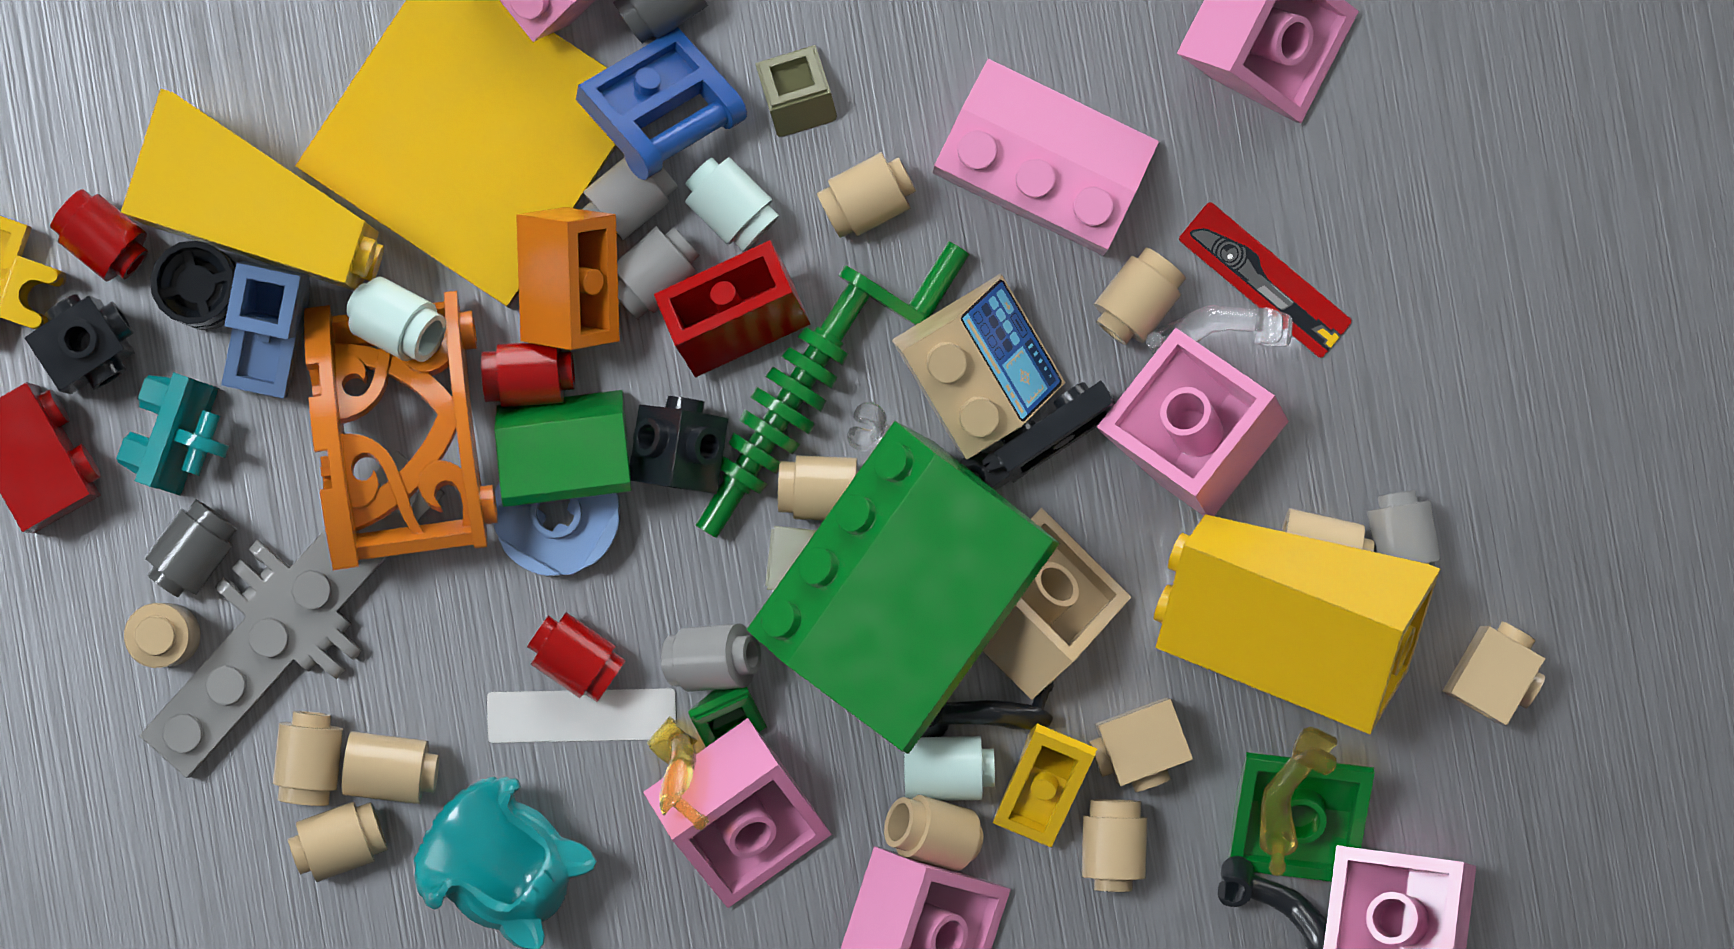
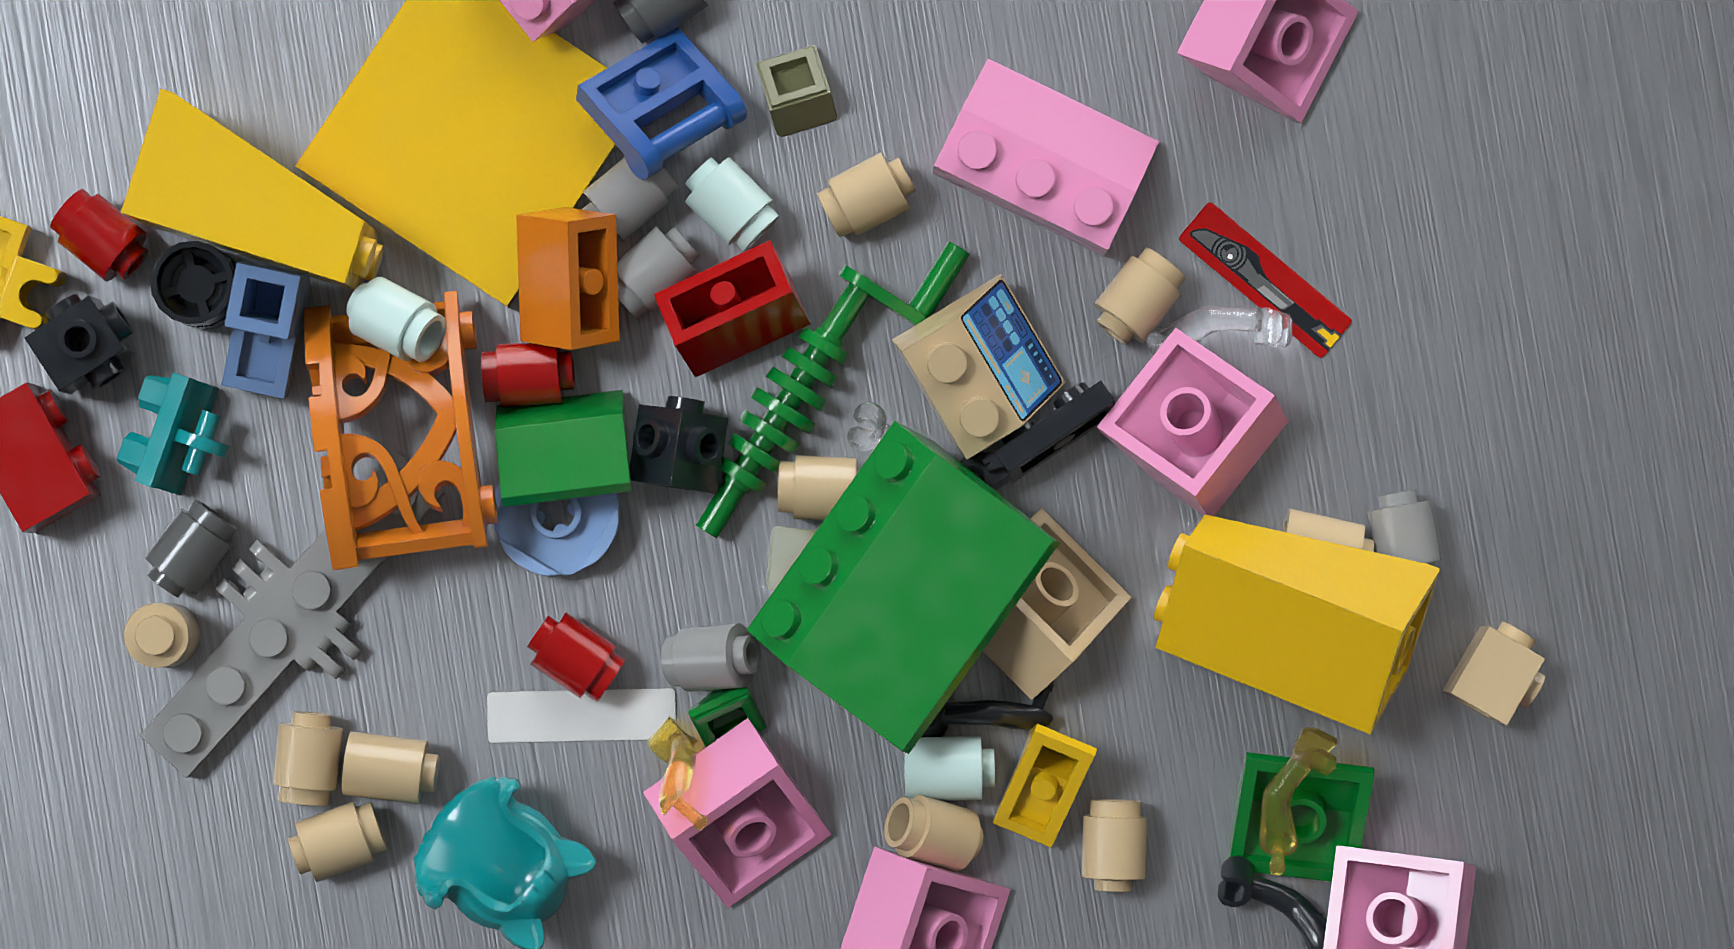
(1141, 745): tan brick -> none

